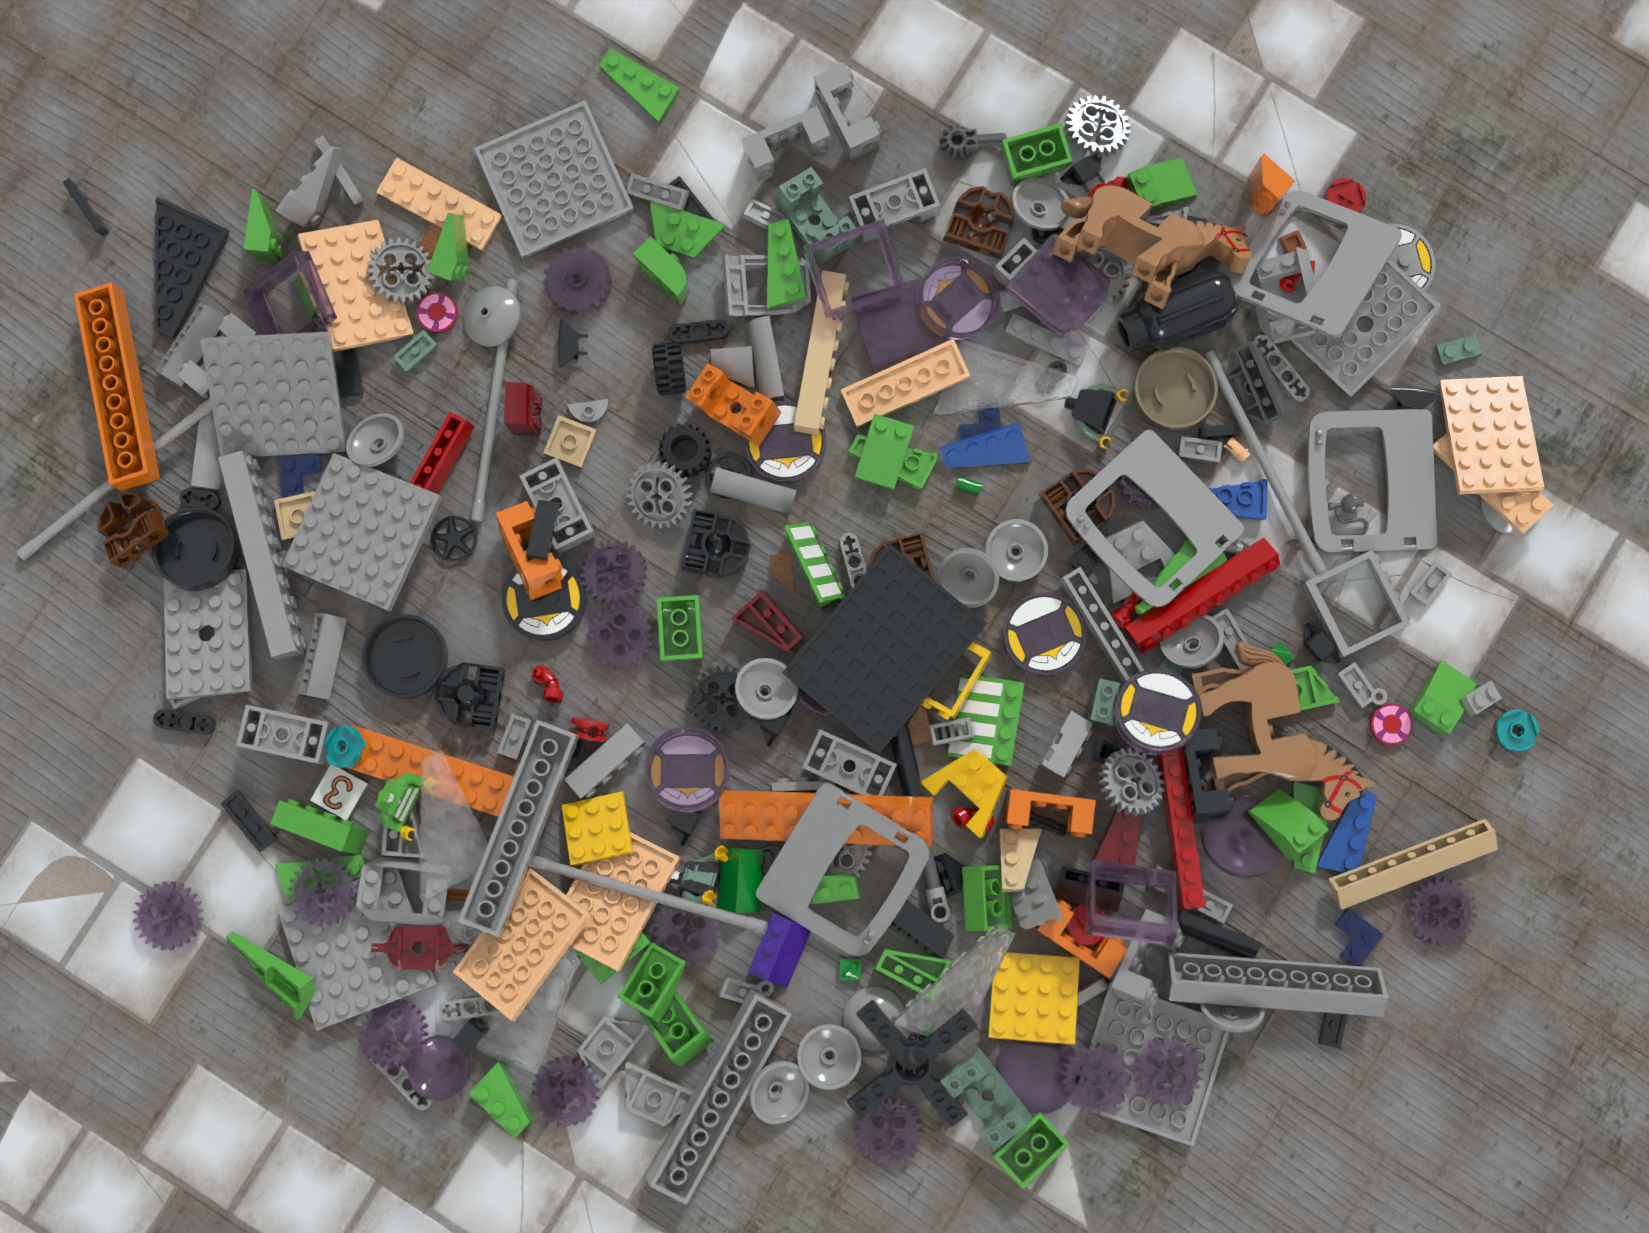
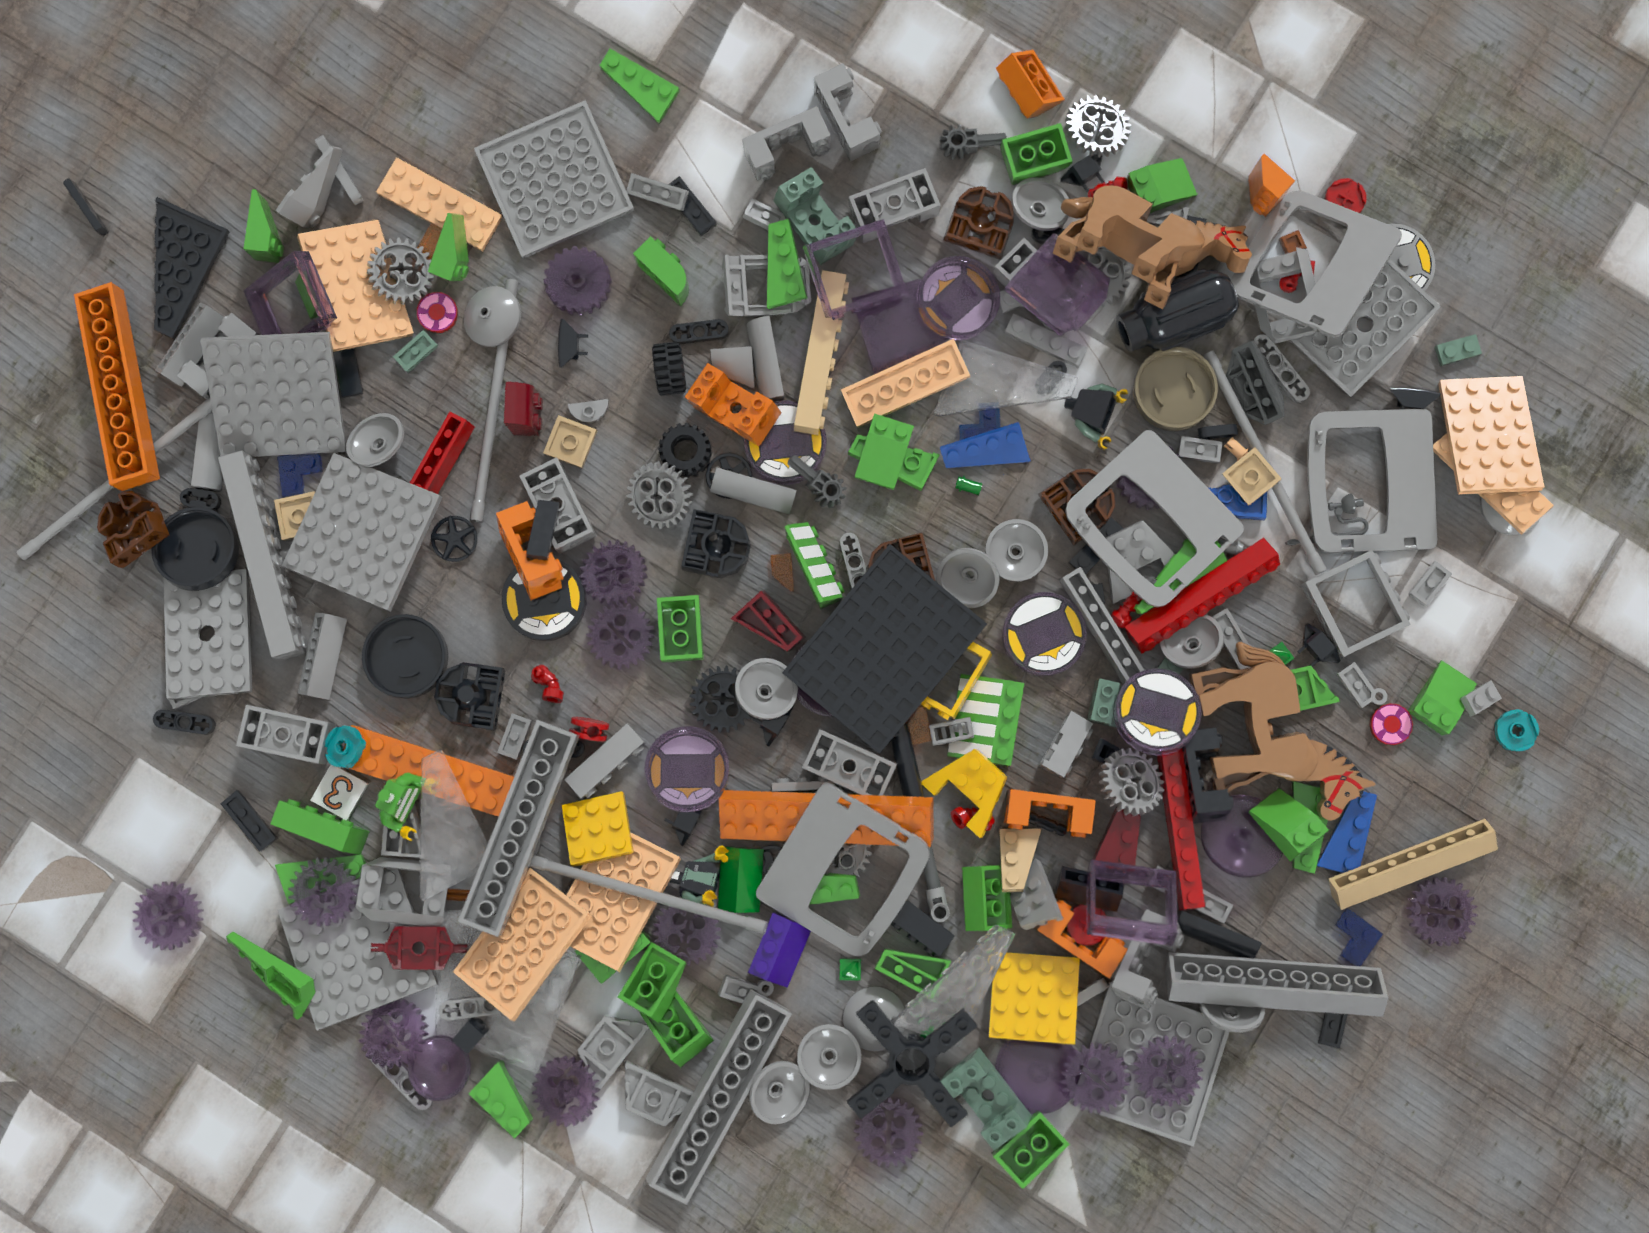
(683, 231): bright green wing -> none
(818, 481): none -> dark grey gear
(949, 873): black slope -> none
(1029, 83): none -> orange slope
(1251, 476): none -> tan tile

